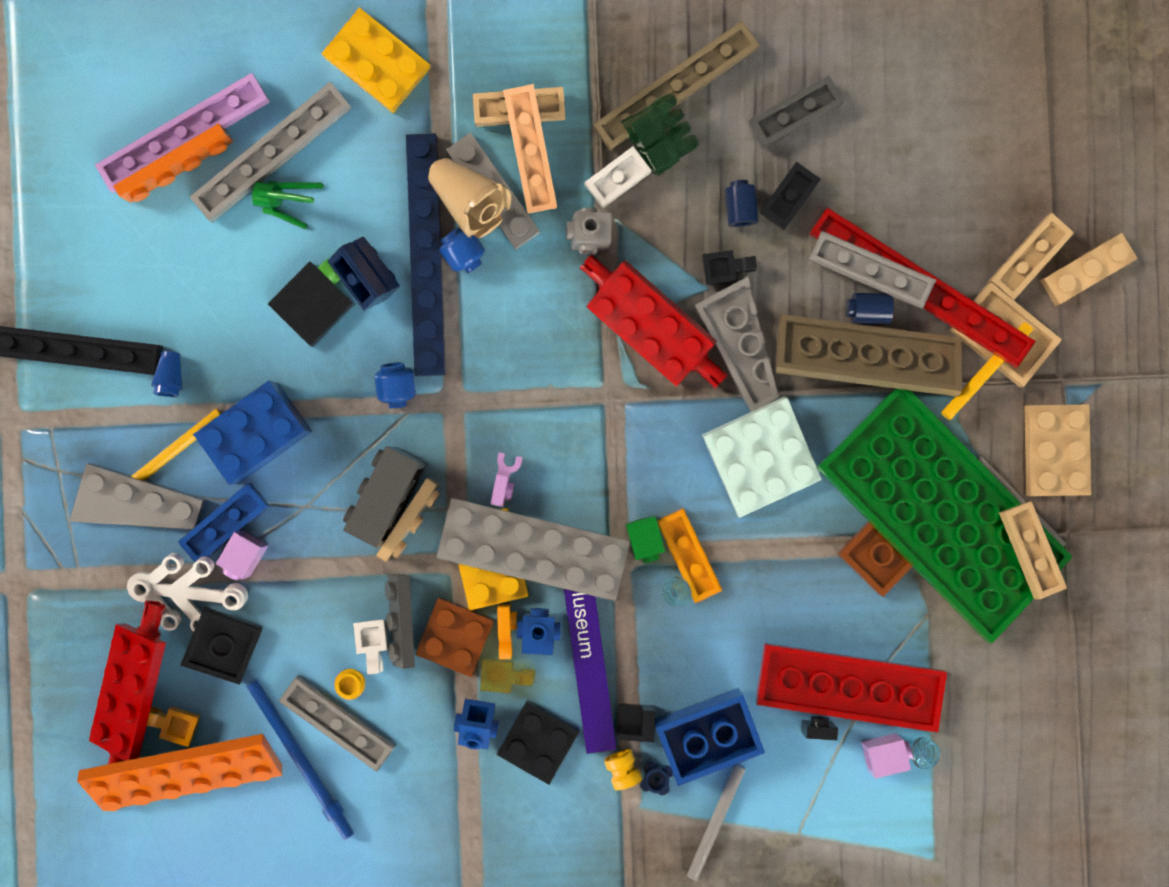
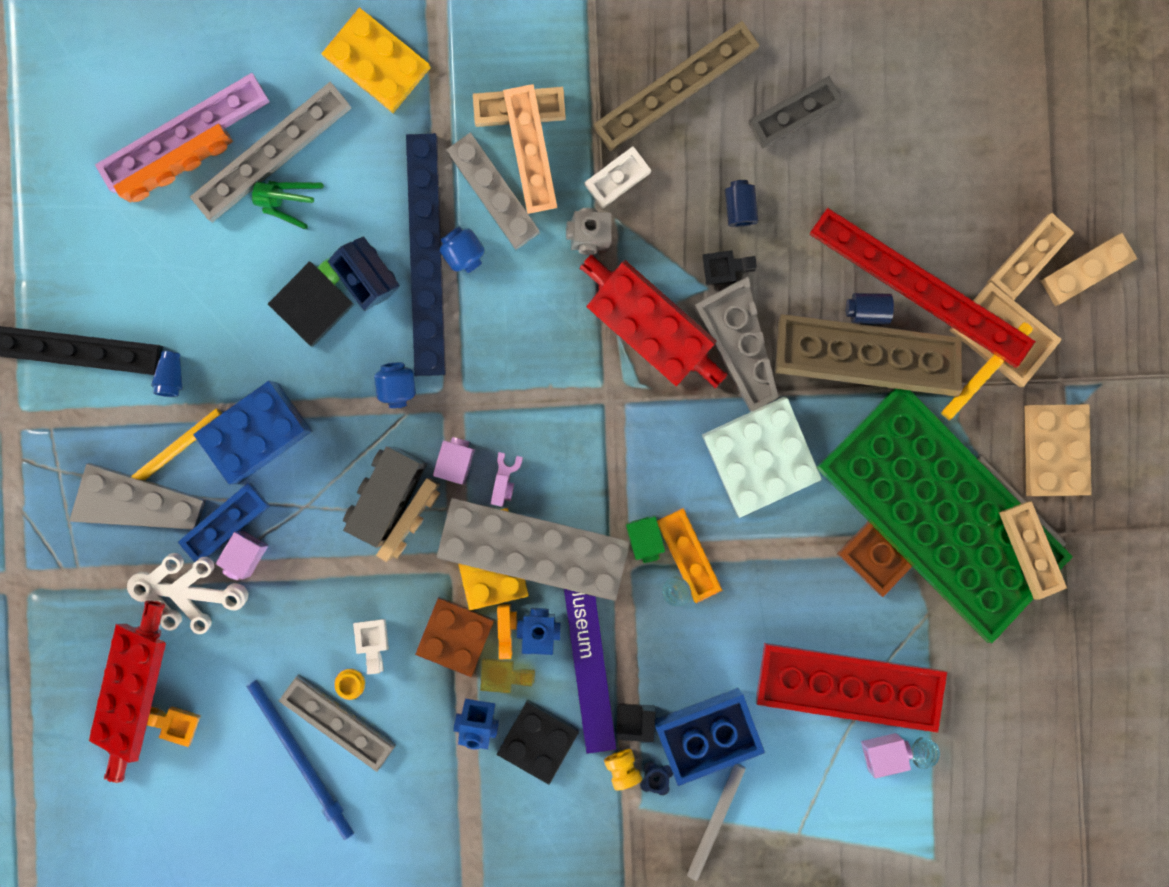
(180, 773): orange plate -> none
(221, 645): black tile -> none
(400, 621): dark grey plate -> none
(454, 460): none -> lavender brick
(469, 197): tan cone -> none
(647, 133): clear green legs -> none
(790, 195): black plate -> none
(819, 728): black plate -> none
(872, 270): light grey tile -> none

